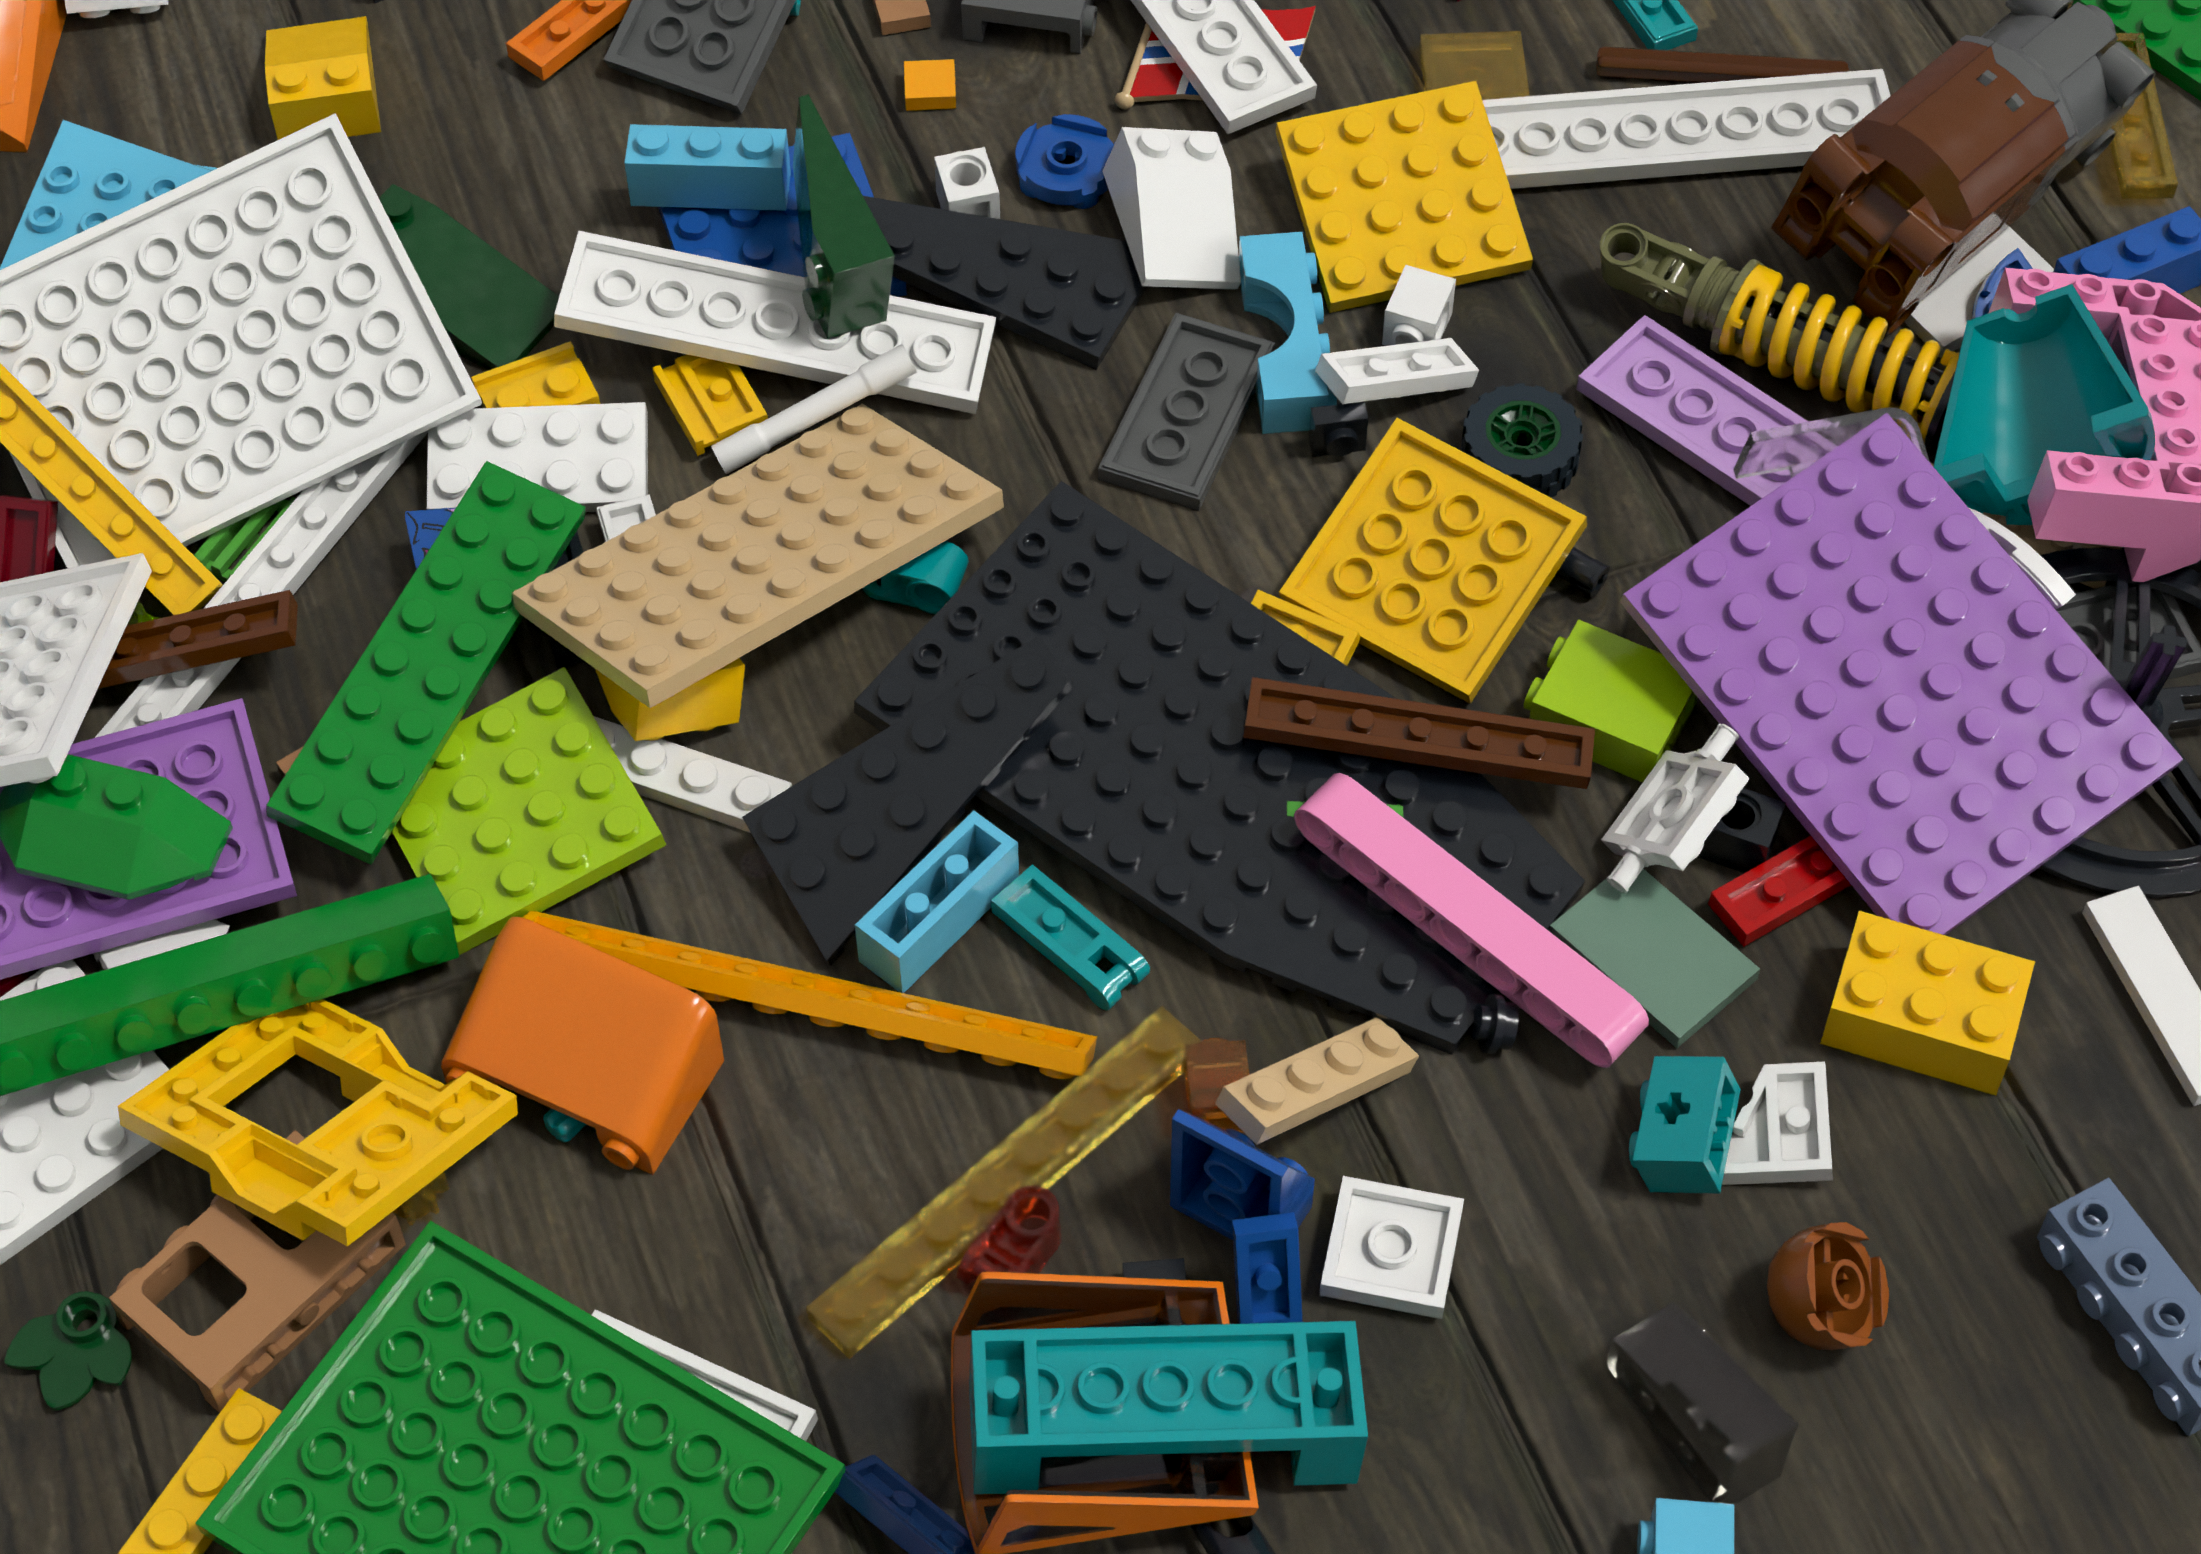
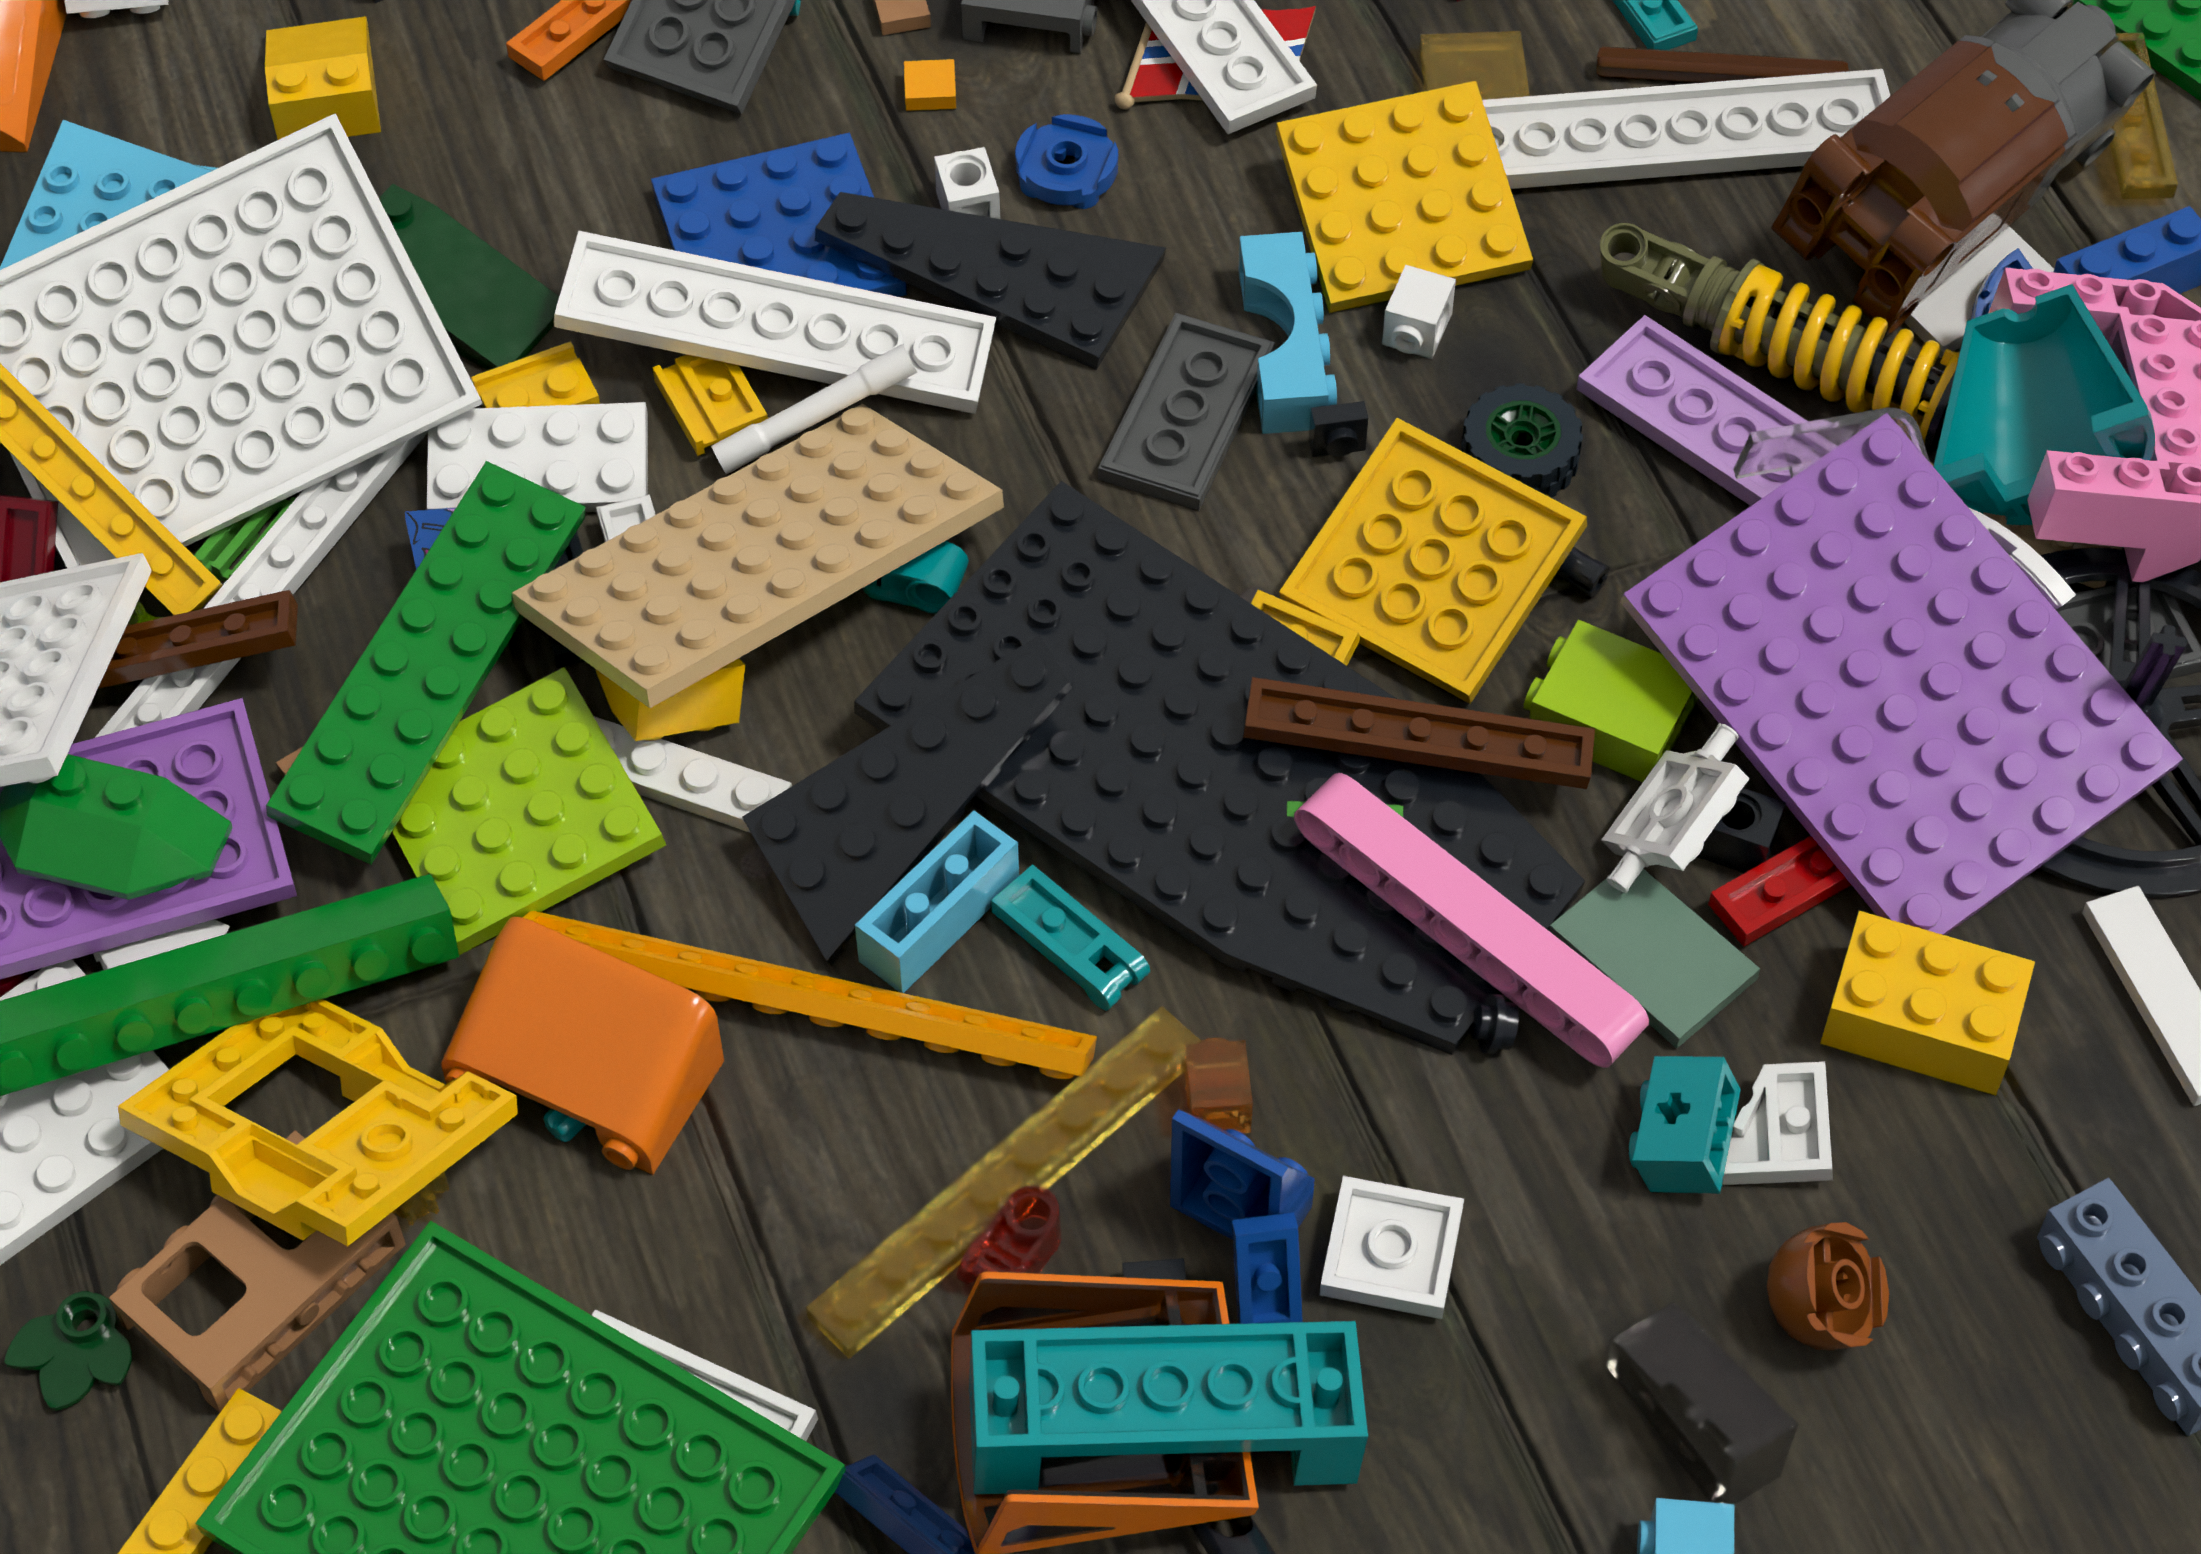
(708, 167): medium azure brick -> none
(841, 242): dark green slope -> none
(1175, 207): white slope -> none
(1316, 1080): tan plate -> none
(1396, 370): white plate -> none

